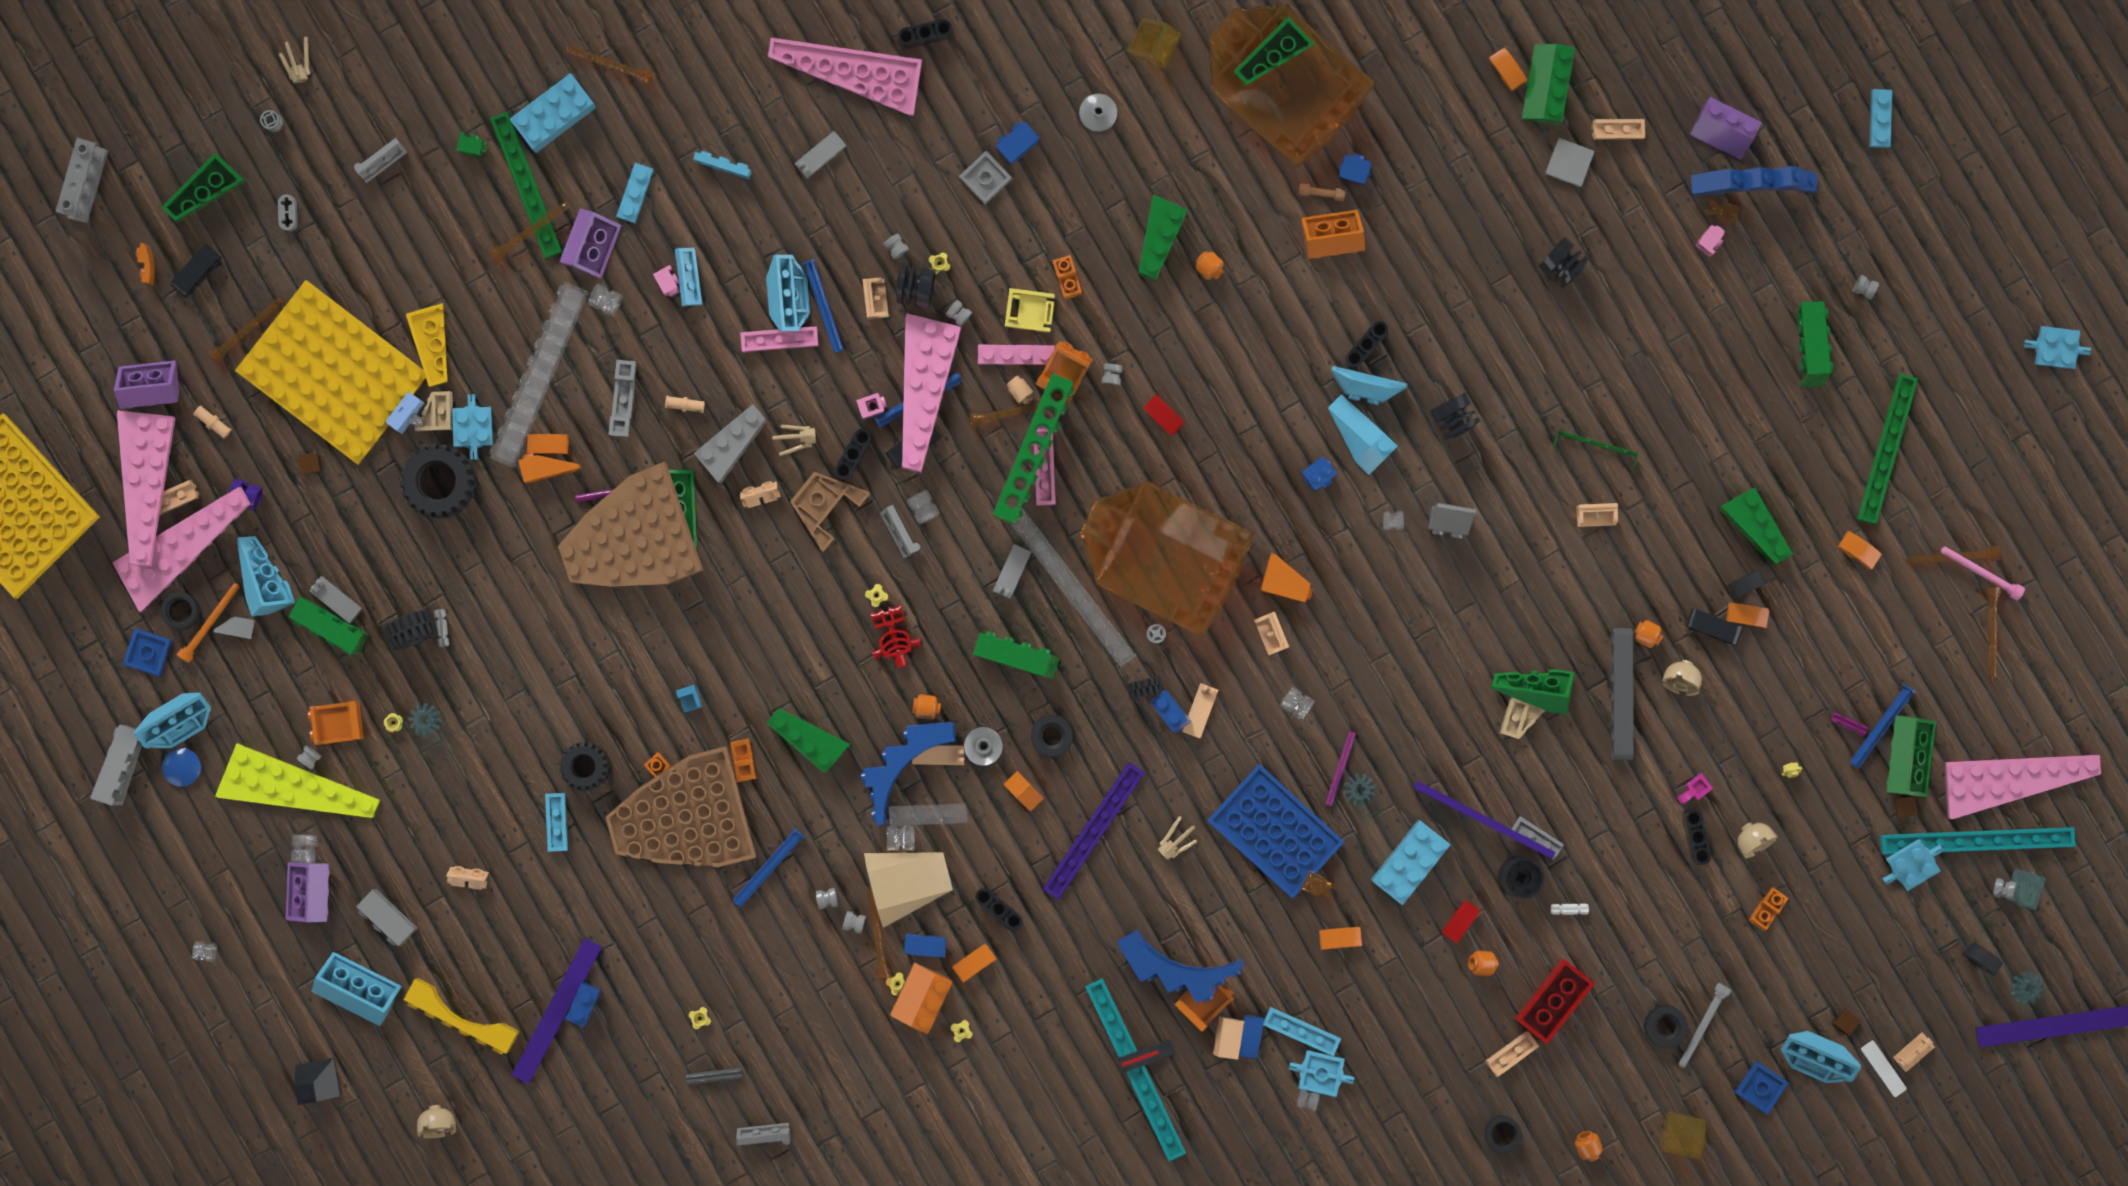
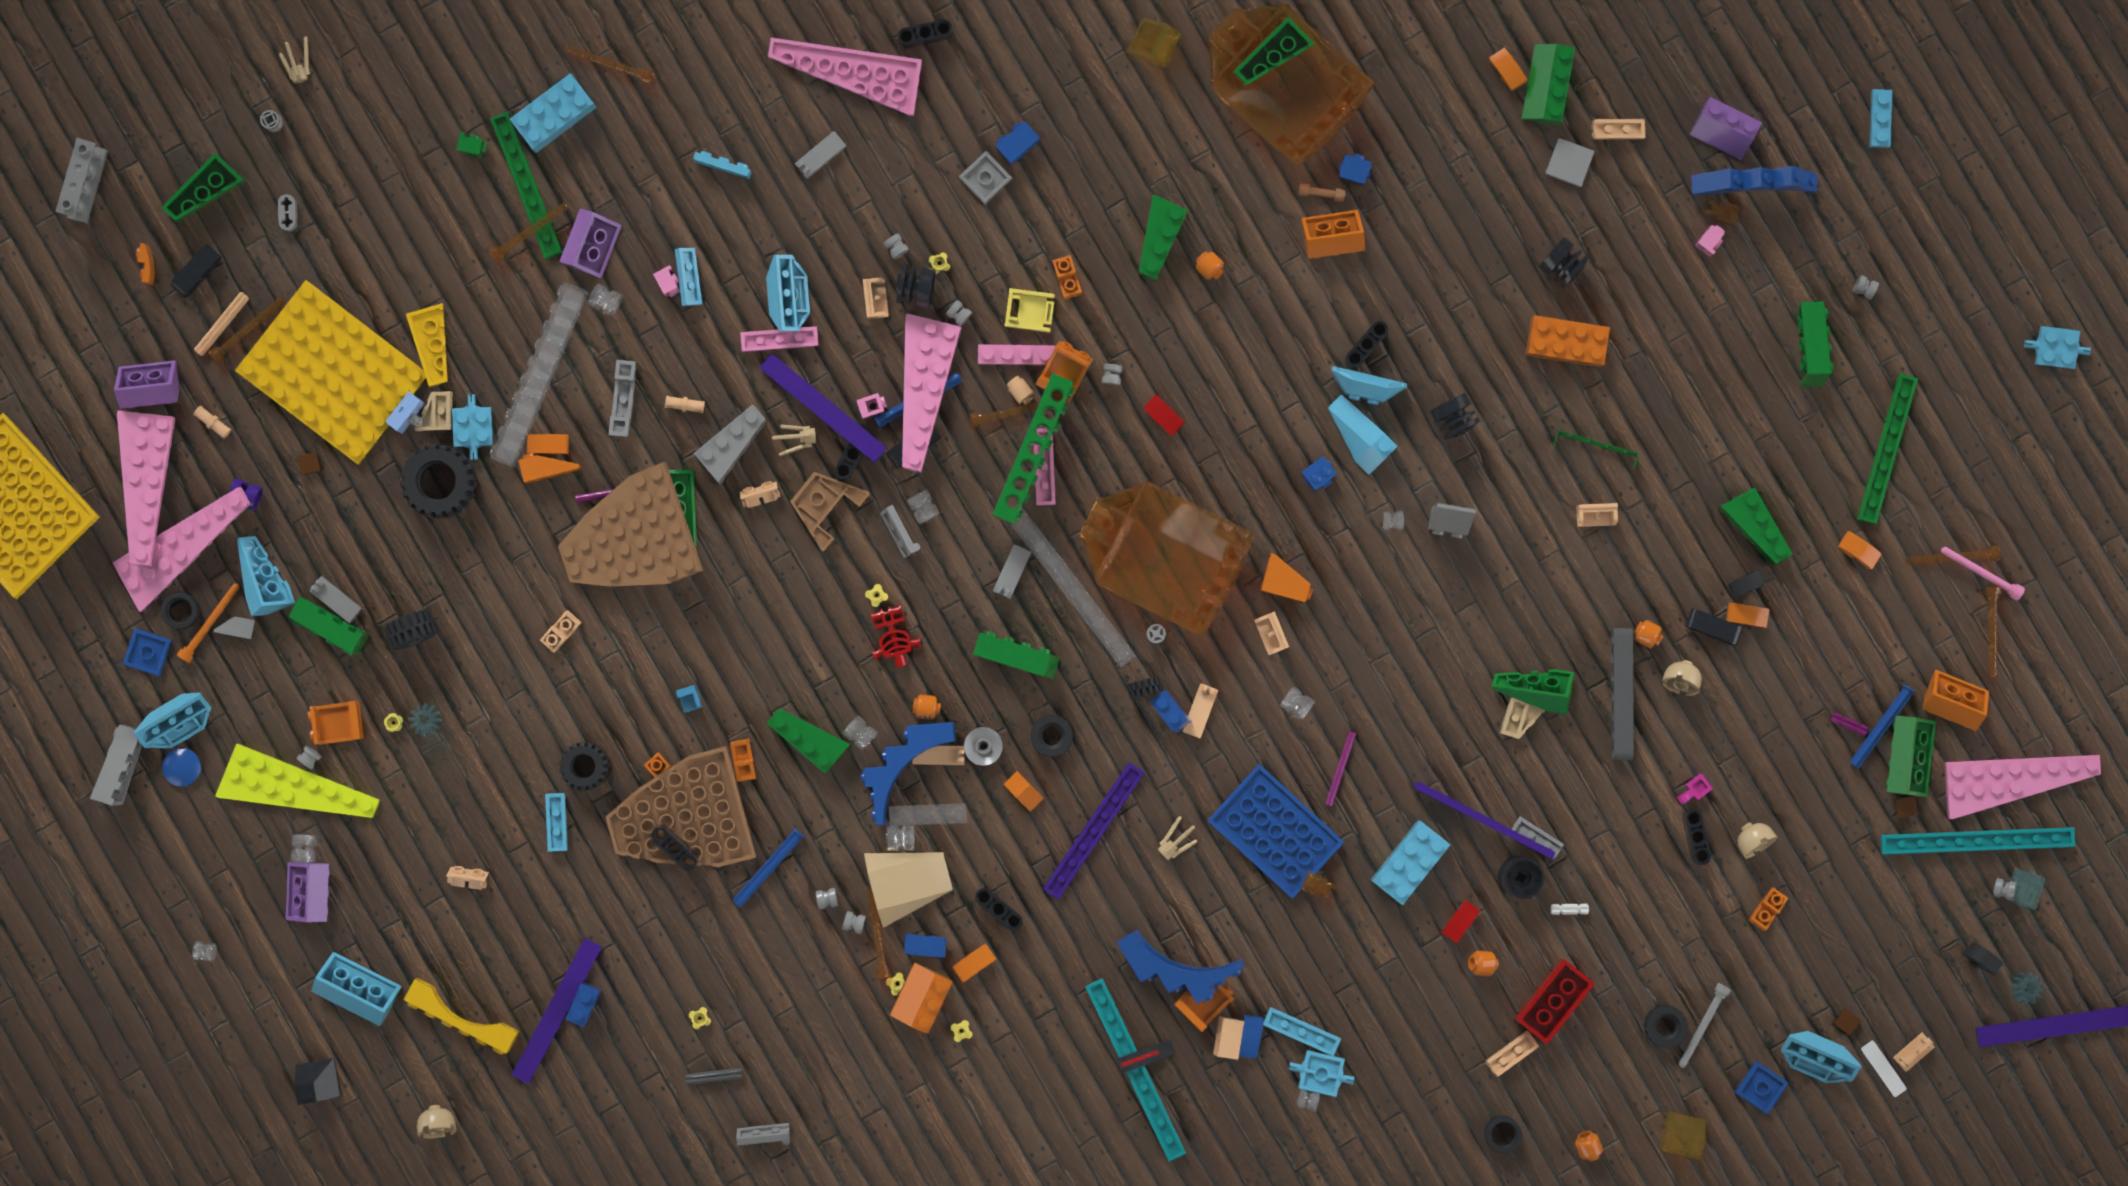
(178, 496): light nougat hinge -> none
(221, 323): none -> light nougat axle
(380, 160): light grey hinge -> none
(386, 918): light grey brick -> none
(441, 626): light grey axle -> none
(560, 631): none -> light nougat slope
(635, 193): medium azure plate -> none
(677, 856): none -> black beam
(823, 305): blue axle -> none
(823, 408): none -> dark purple tile
(860, 733): none -> clear wheel
(1094, 121): light grey dish -> none
(1340, 938): orange slope -> none
(1364, 794): clear light blue gear -> none
(1567, 341): none -> orange brick
(1791, 770): light yellow plate -> none
(1913, 864): medium azure plate -> none
(1956, 700): none -> orange slope

